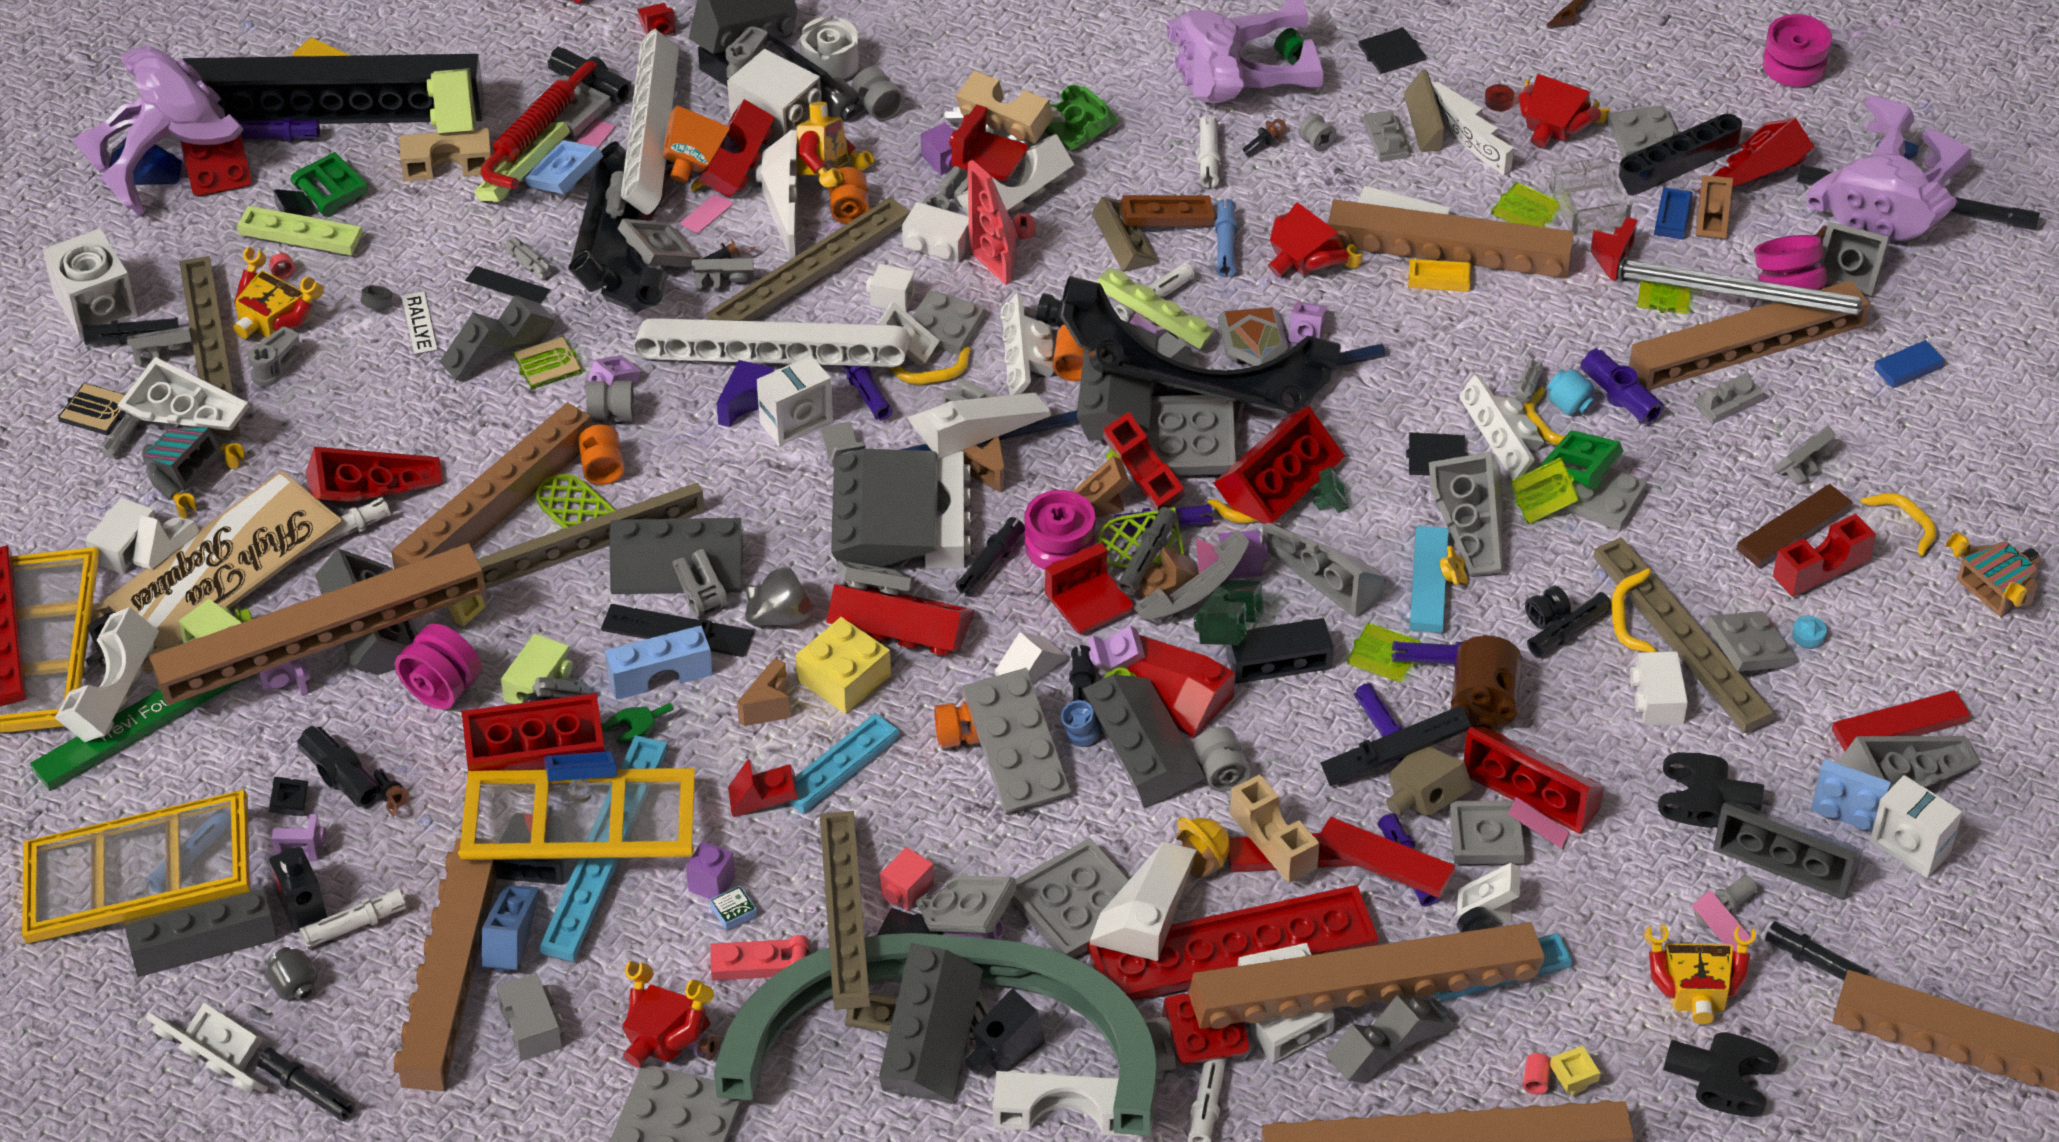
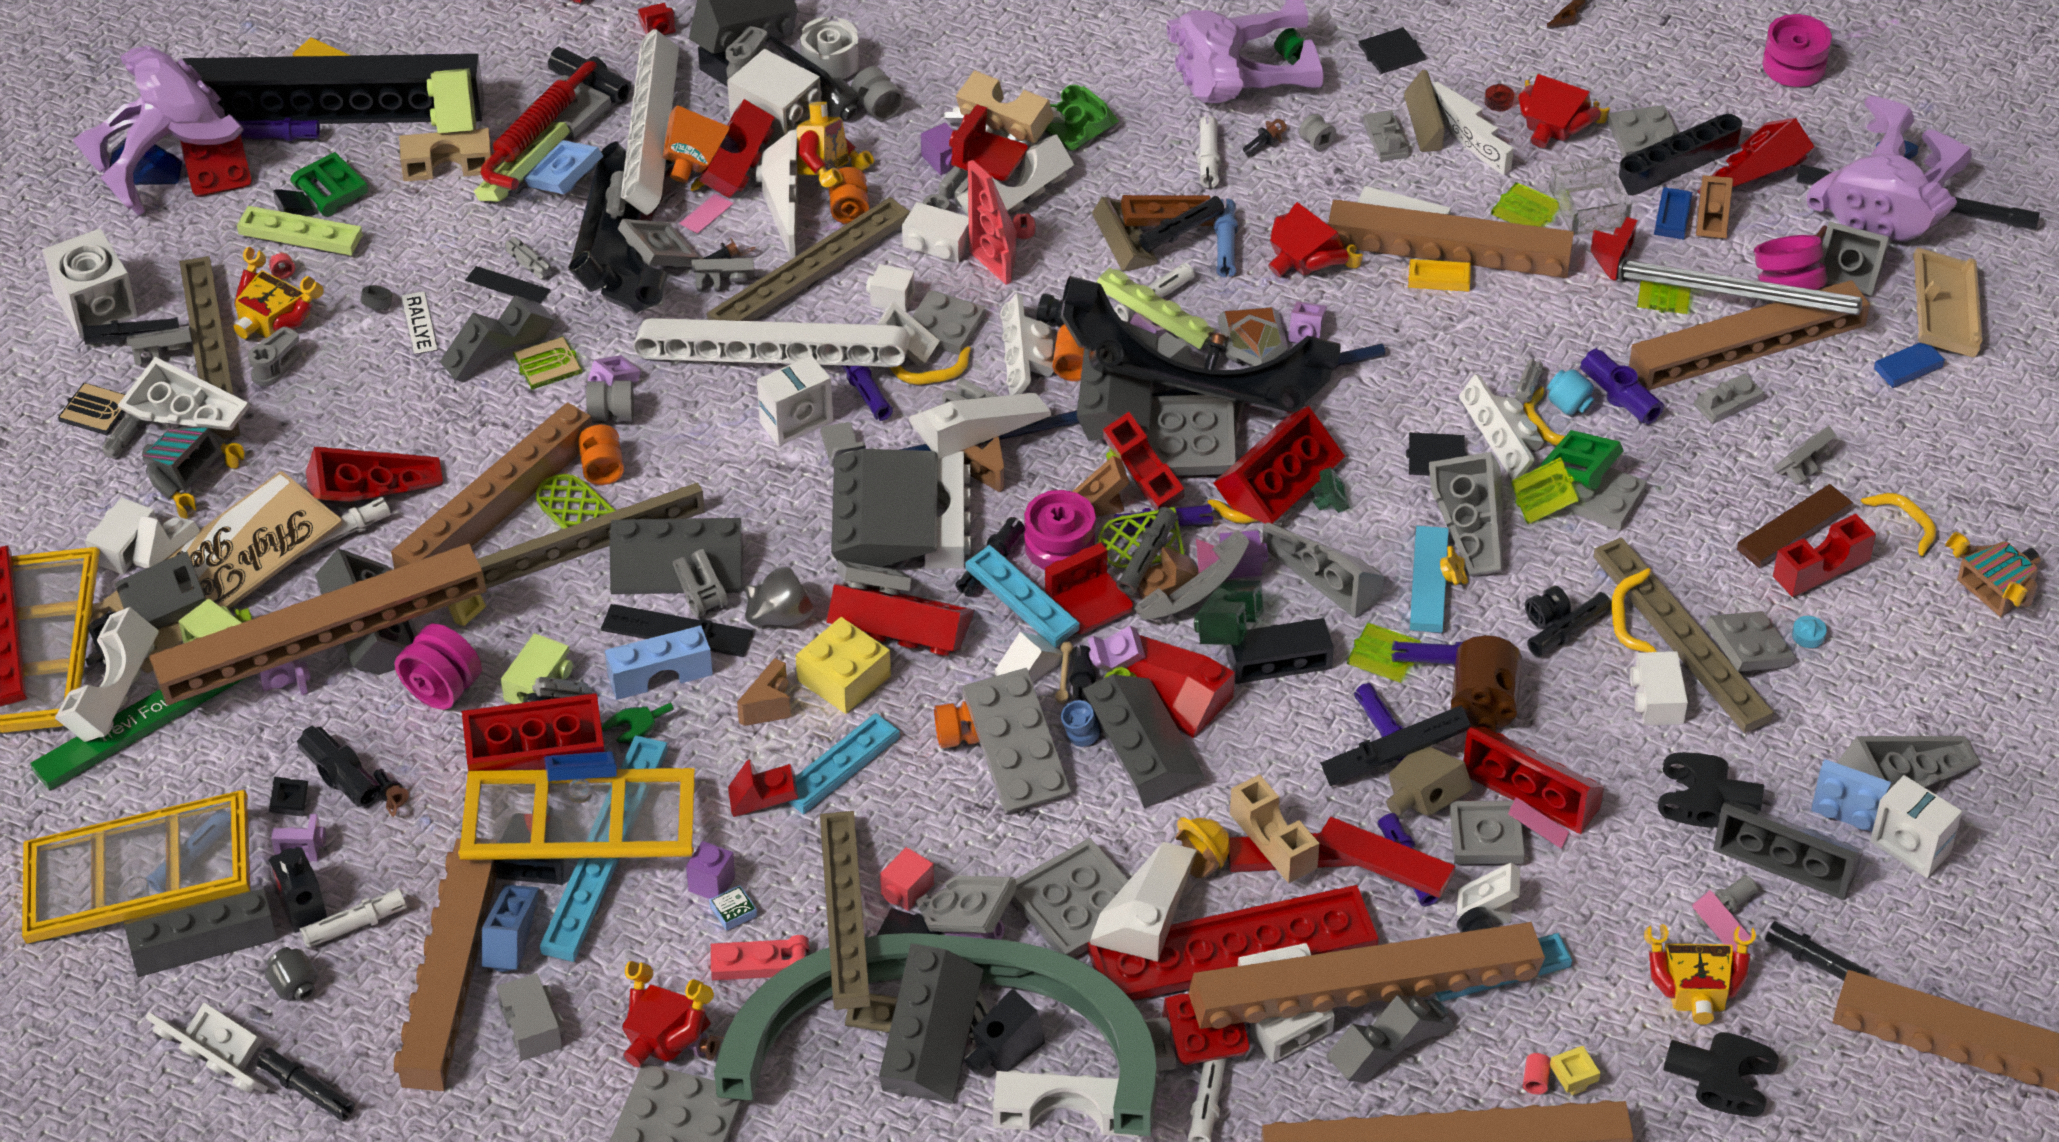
(156, 592): none -> dark grey container
(596, 133): bright pink sticker -> none
(740, 392): dark purple arch -> none
(1022, 596): none -> medium azure tile
(1062, 695): none -> tan hinge
(1171, 229): none -> black pin
(1215, 347): none -> black piece
(1222, 758): light grey wheel -> none
(1904, 719): red tile -> none
(1948, 302): none -> tan container

